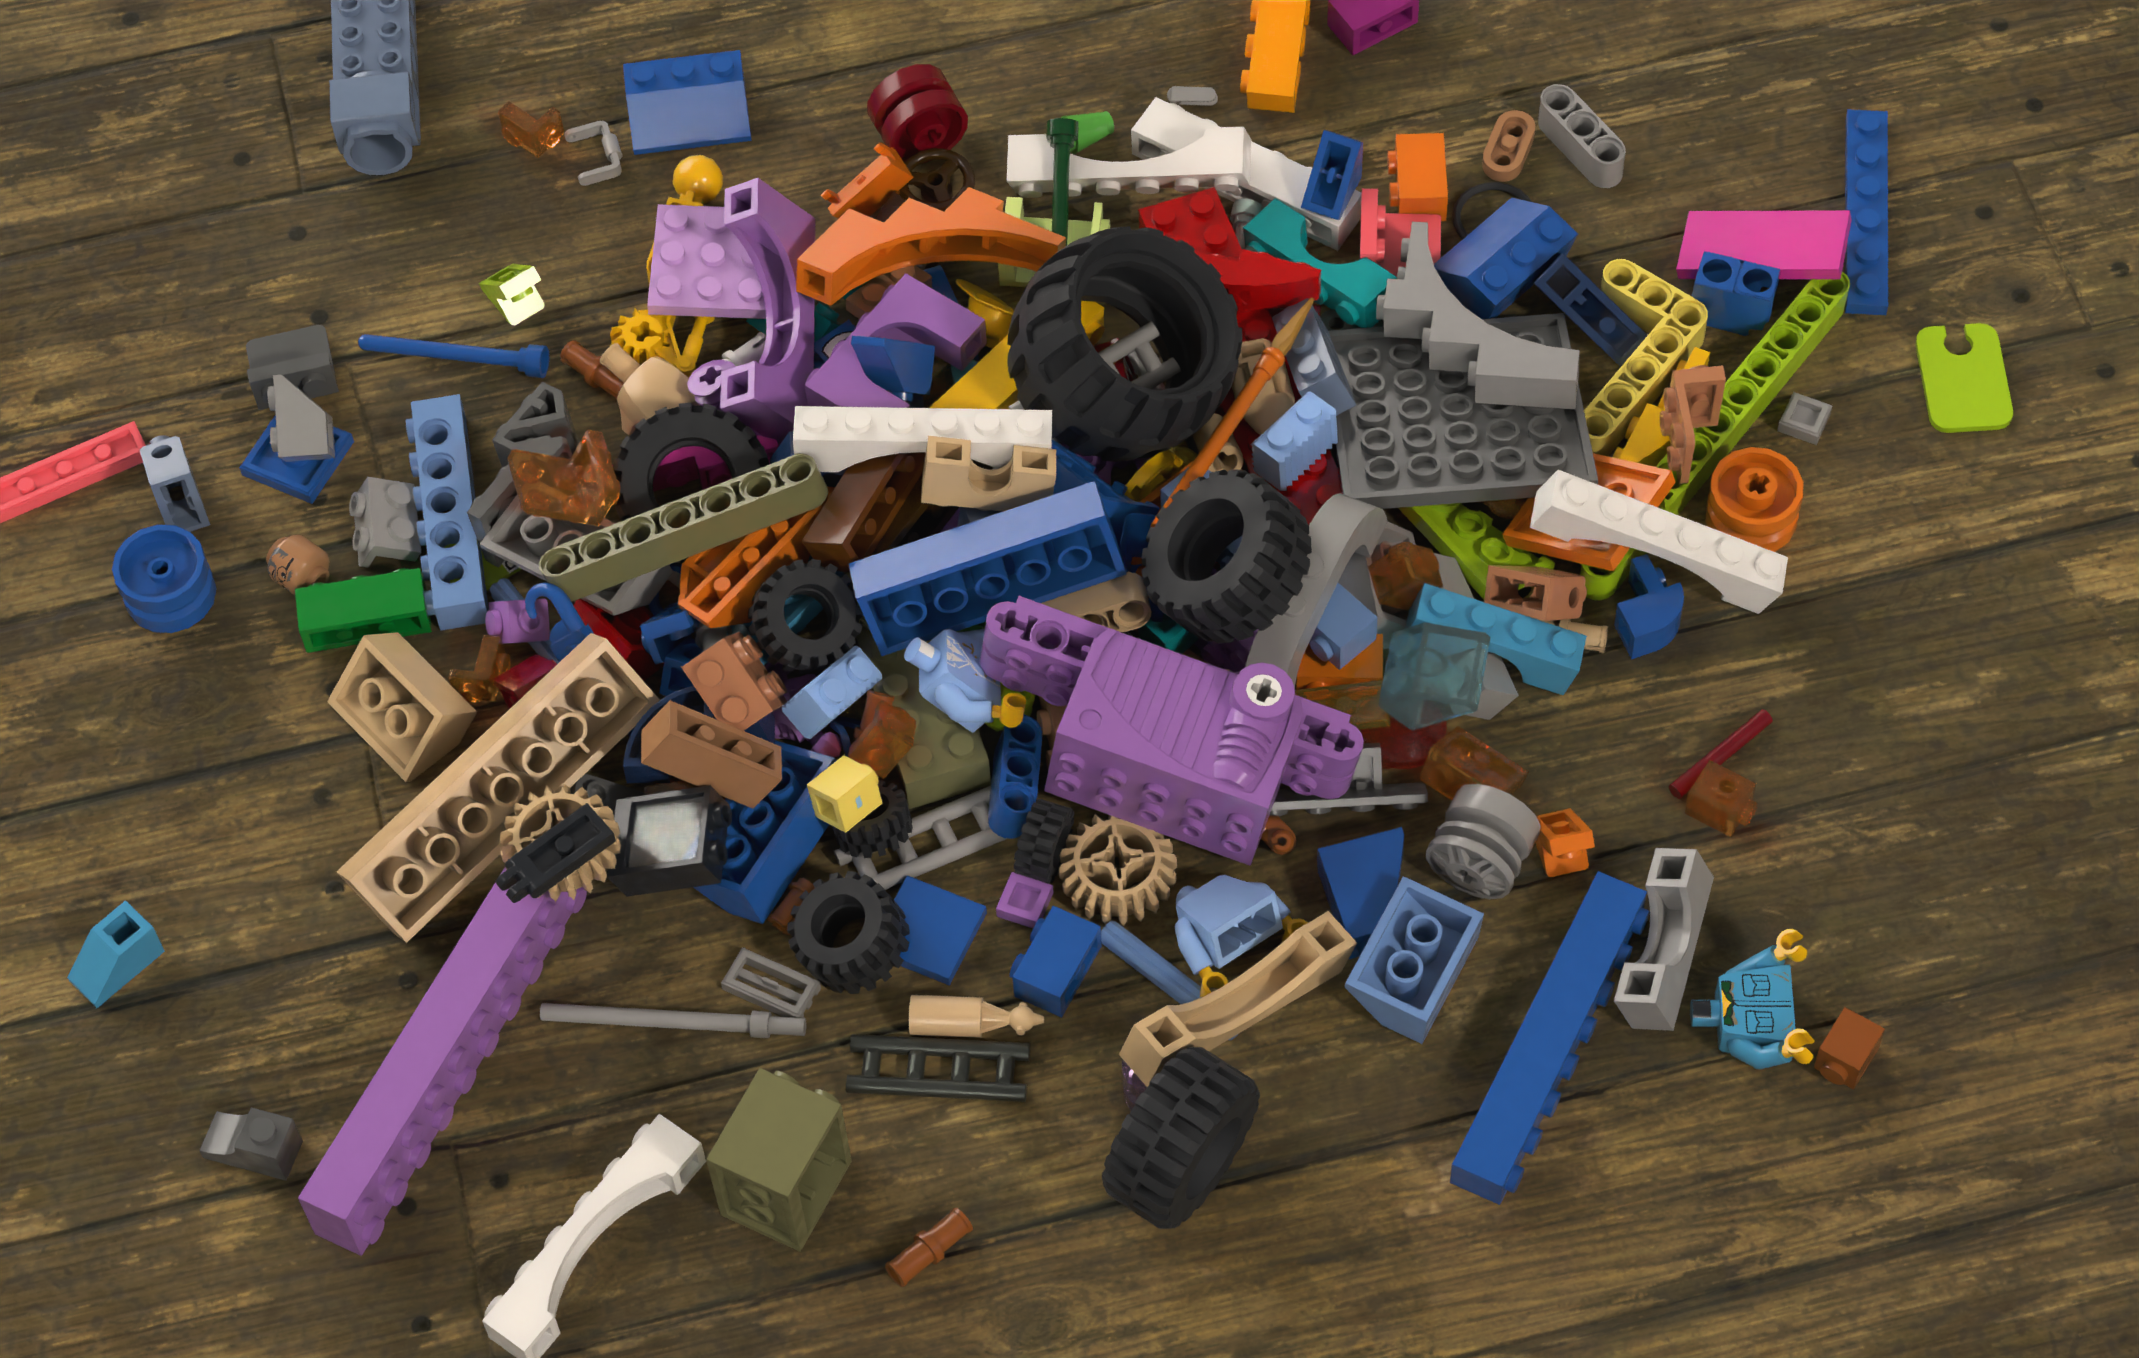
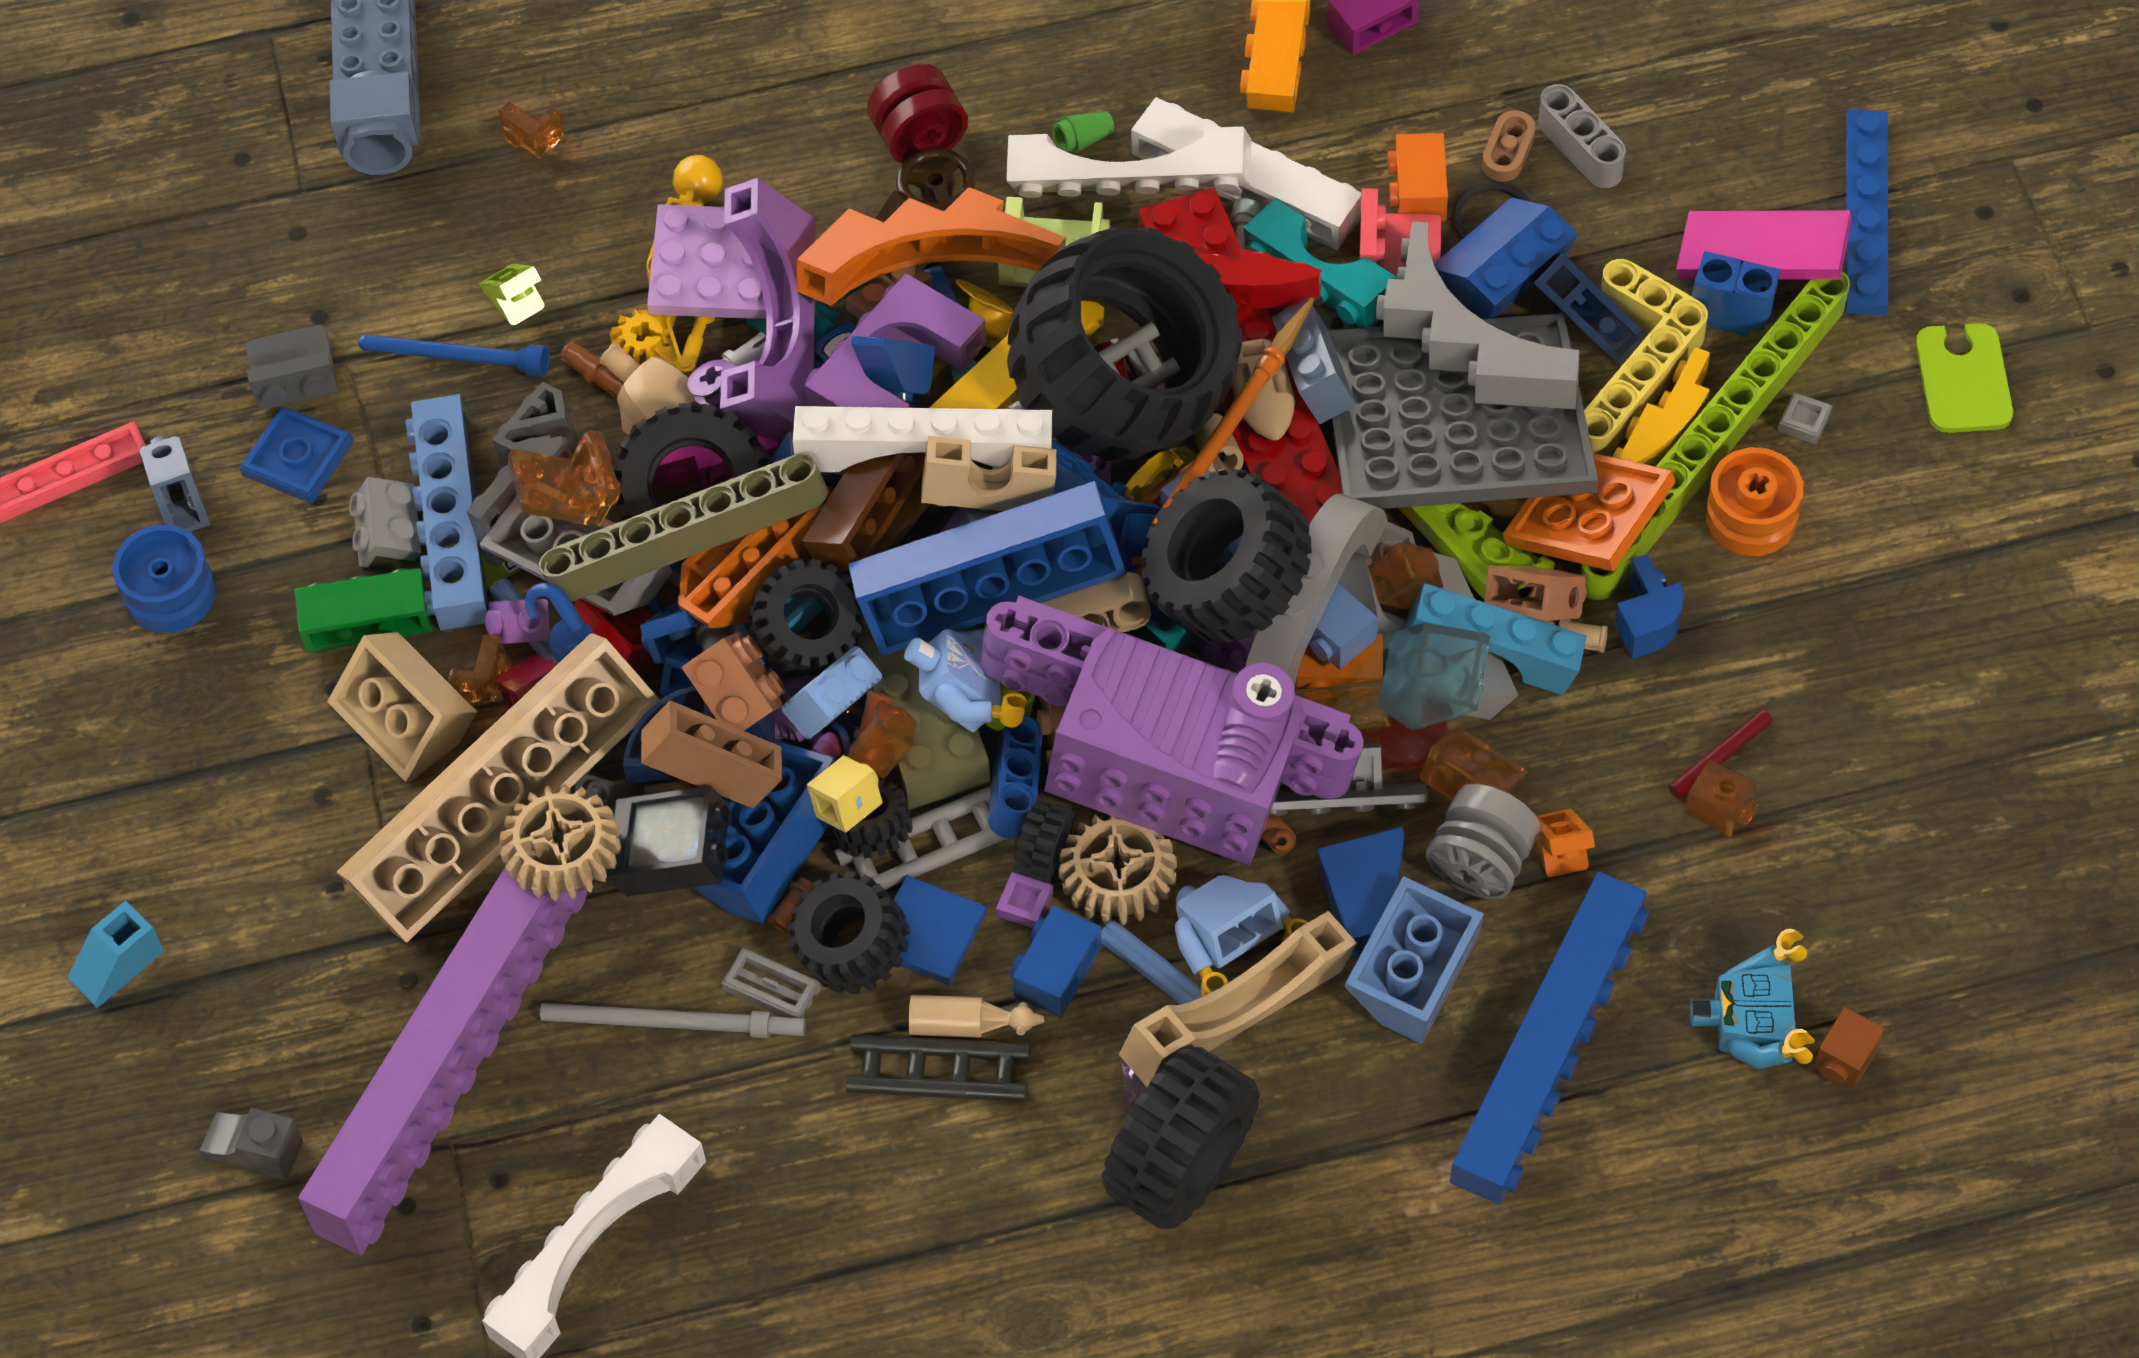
(297, 563): medium nougat head -> none
(301, 427): light grey slope -> none
(555, 854): black hinge -> none
(610, 146): light grey piece -> none
(687, 102): slope -> none
(780, 1158): olive container -> none
(872, 186): orange hinge -> none
(928, 1247): dark orange pin -> none
(1061, 134): dark green piece -> none
(1192, 96): light grey piece -> none
(1295, 441): light blue brick -> none
(1333, 175): blue slope -> none
(1583, 510): white arch -> none
(1678, 897): light grey arch -> none
(1690, 403): nougat bracket -> none

